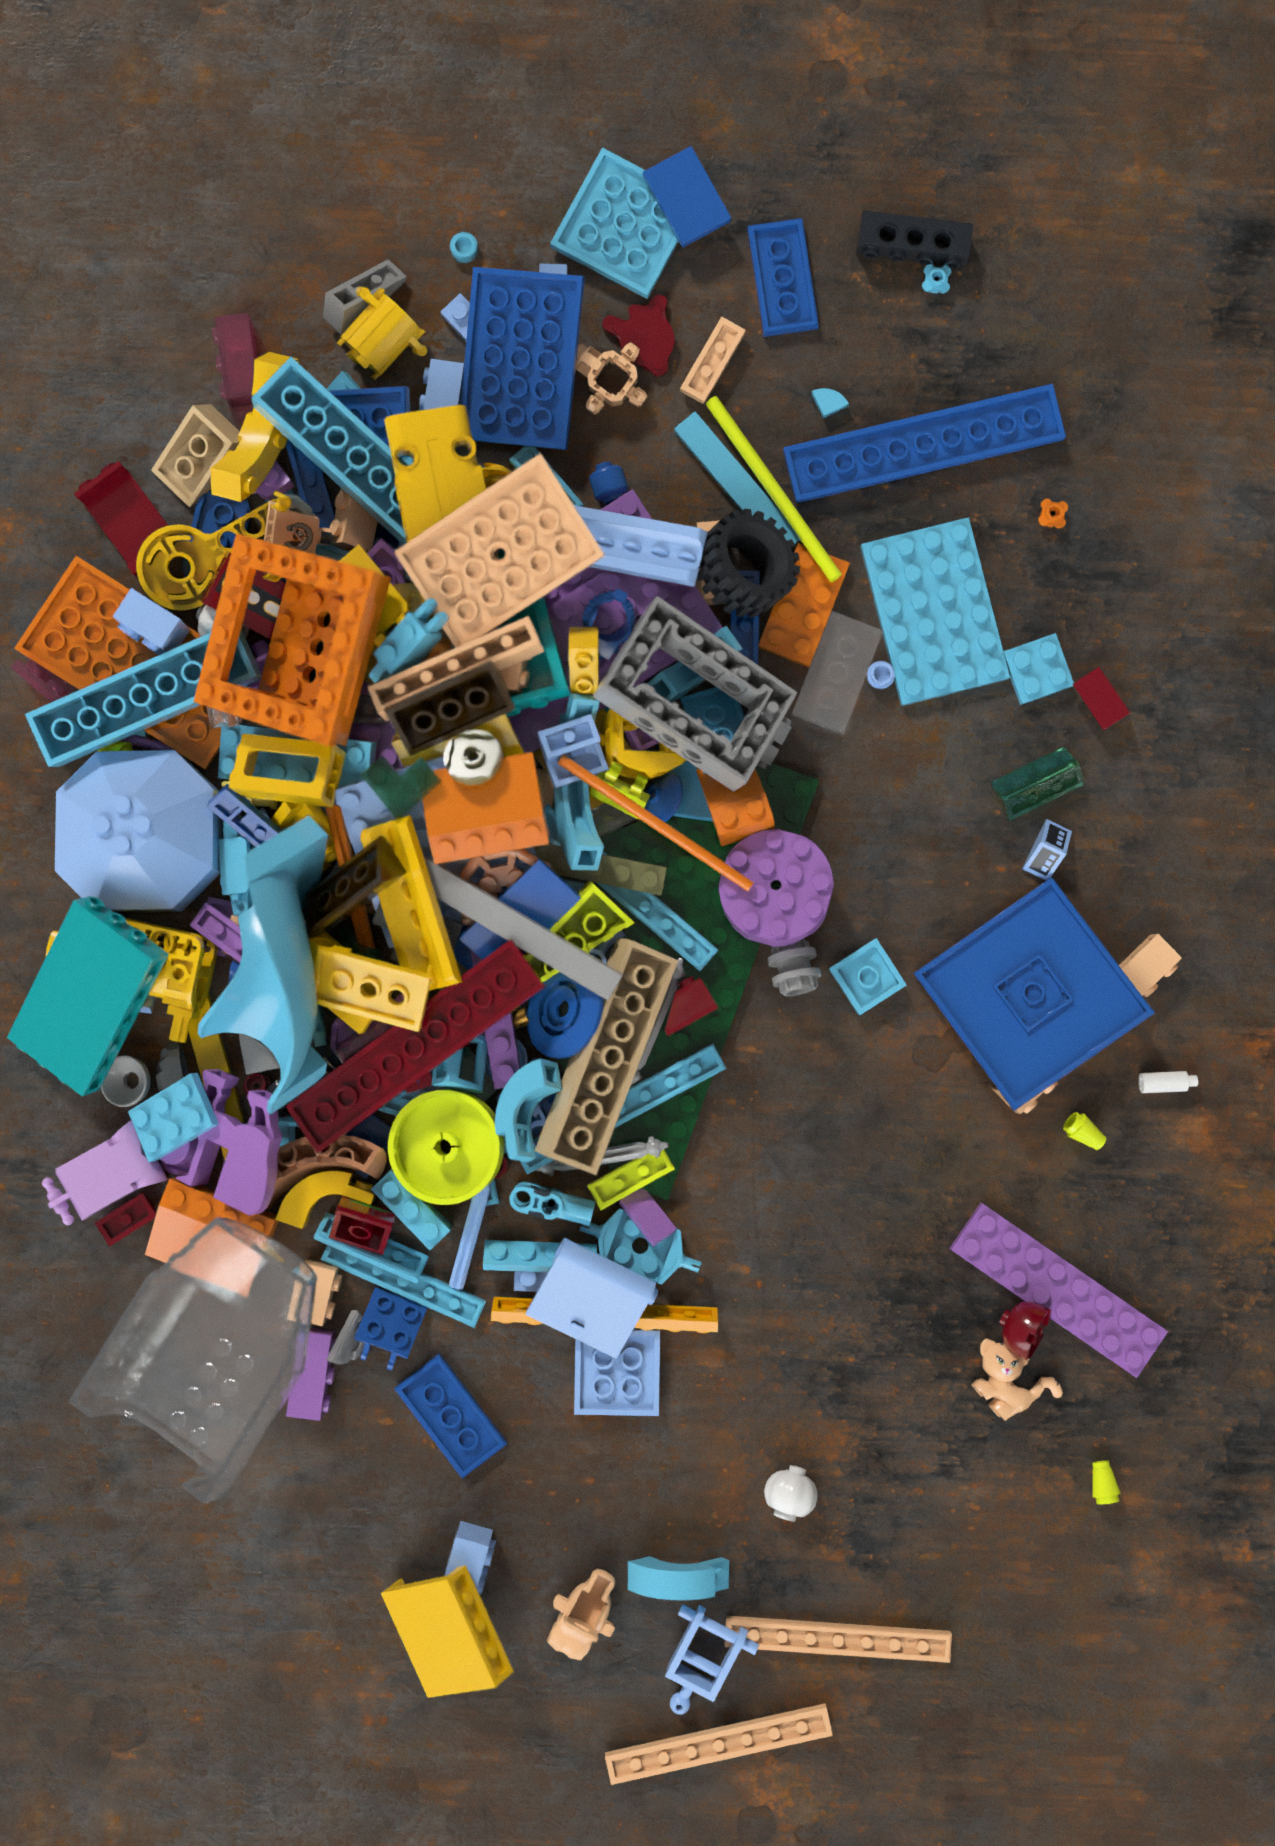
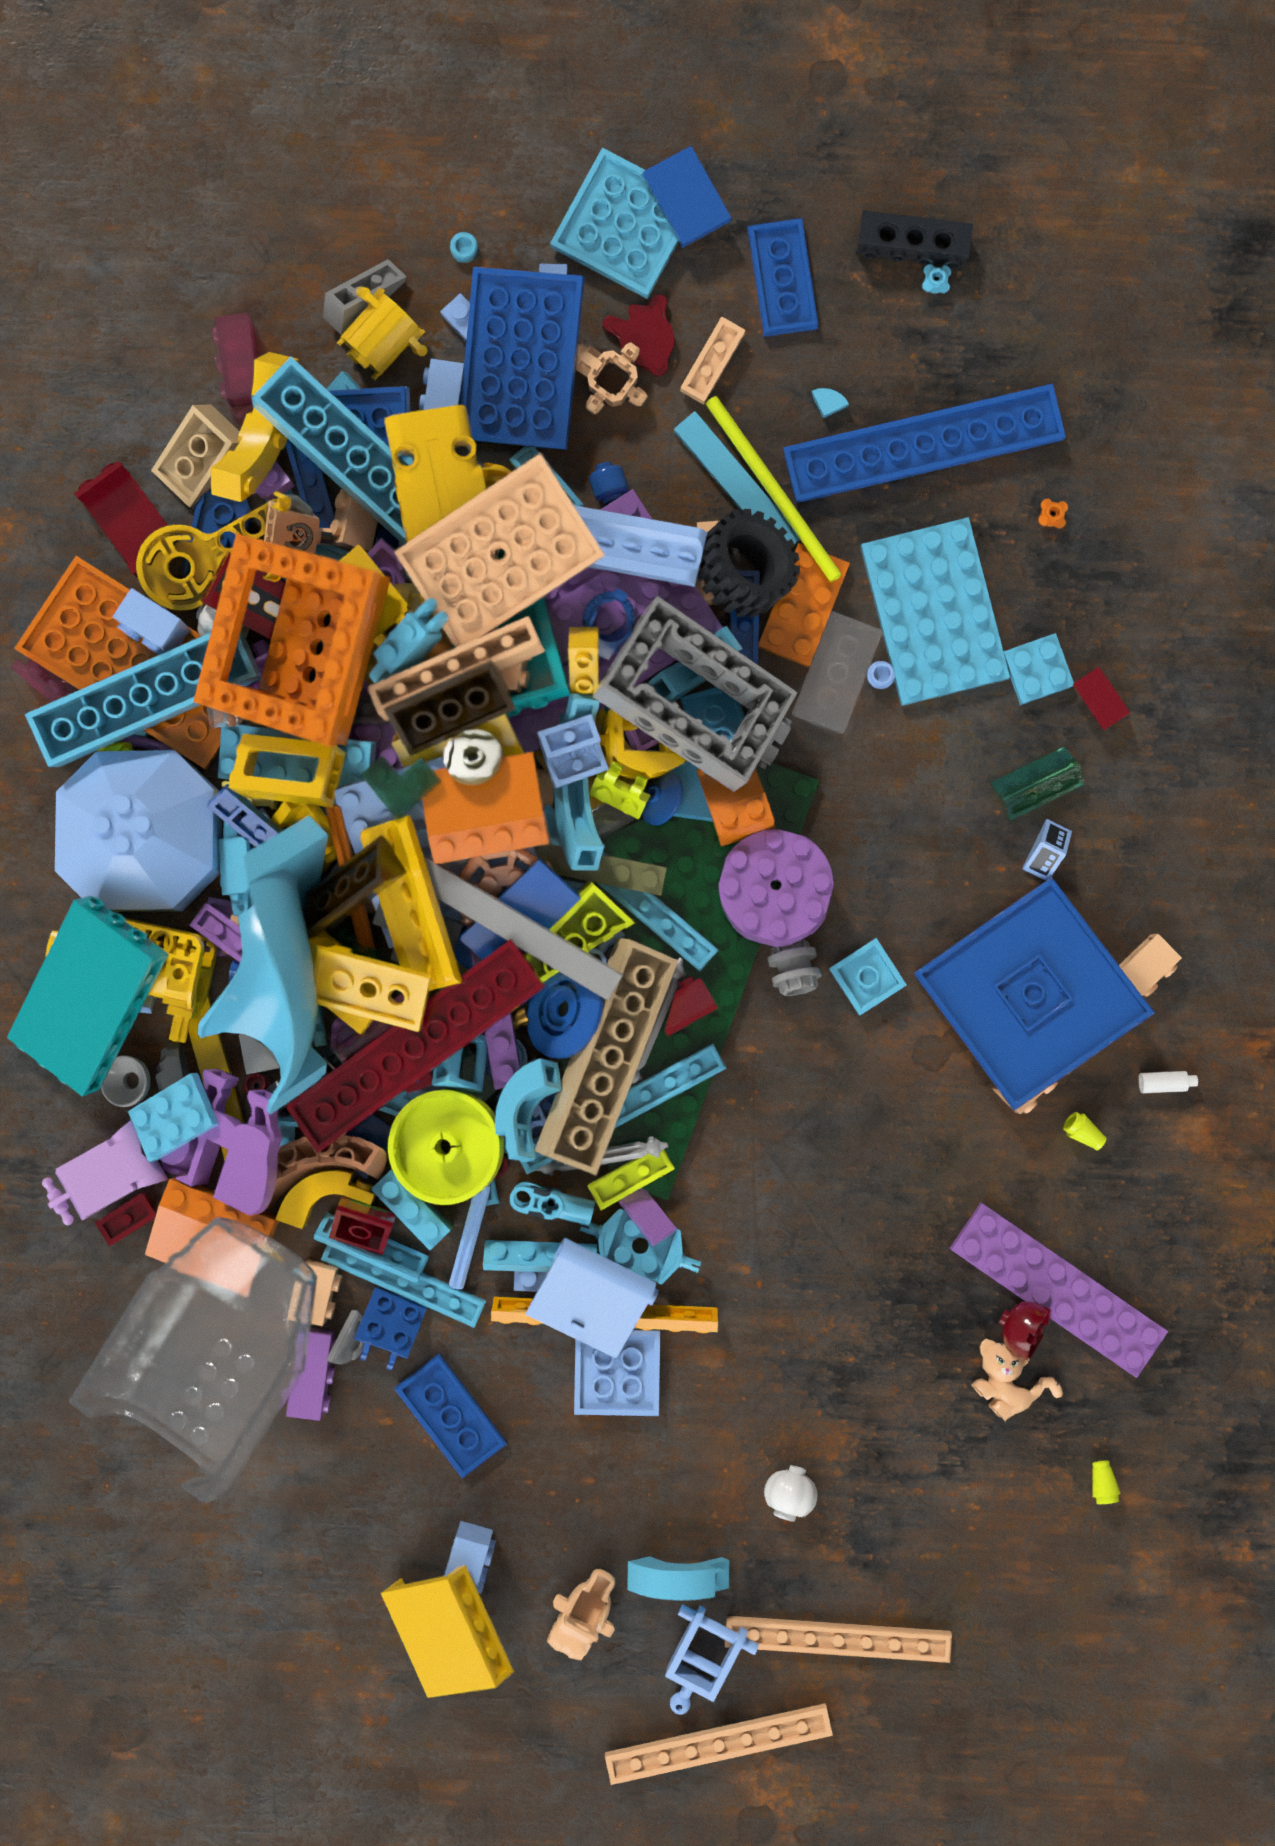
(655, 823): orange piece -> none

